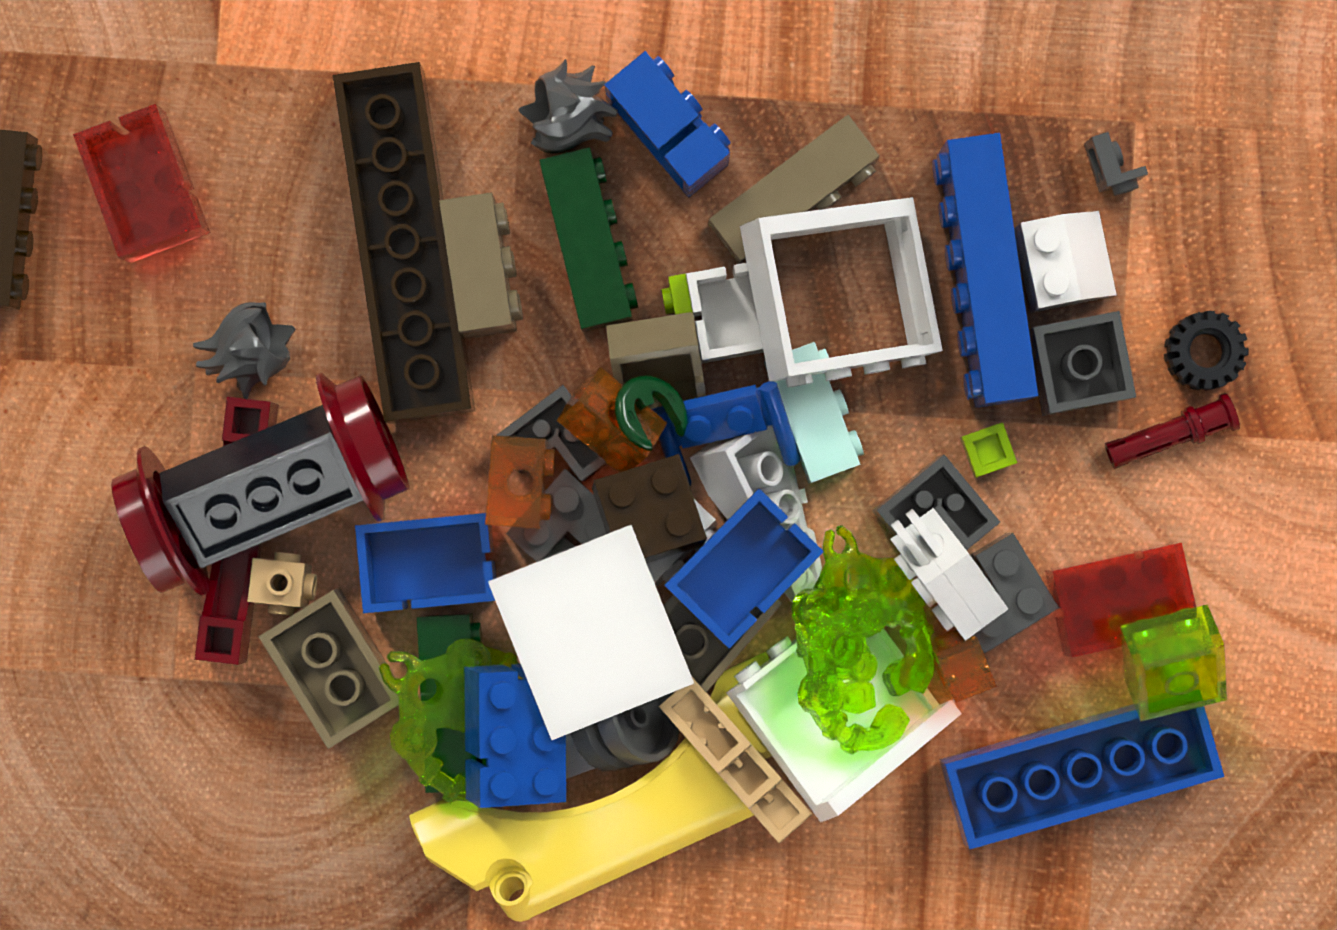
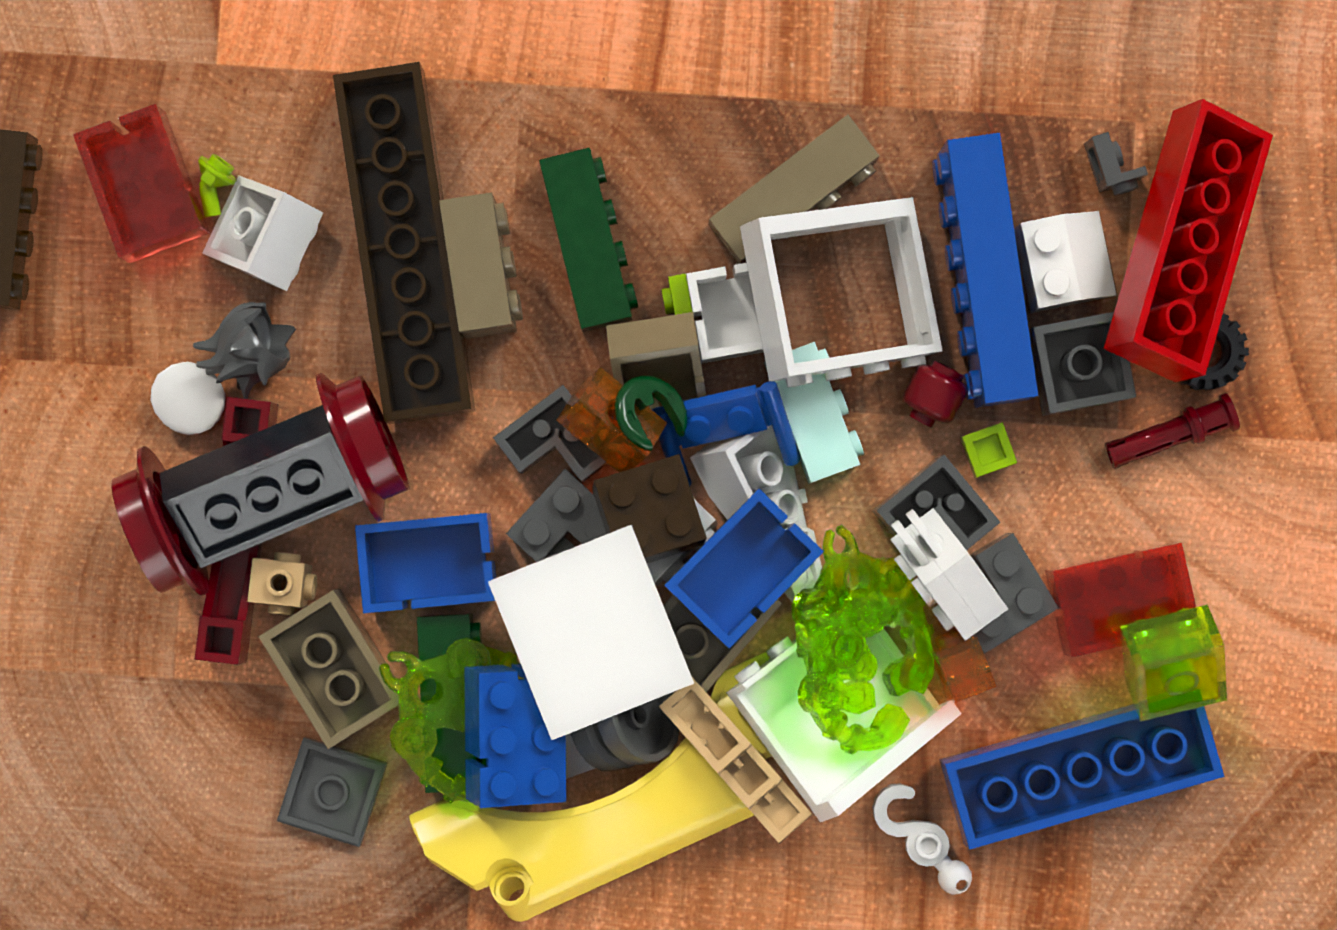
(187, 398): none -> white piece
(214, 174): none -> lime plate
(263, 232): none -> white slope
(332, 792): none -> dark grey tile
(507, 457): clear orange brick -> none
(567, 110): dark grey hair -> none
(668, 123): blue piece -> none
(924, 840): none -> white piece
(935, 393): none -> dark red head
(1188, 241): none -> red brick

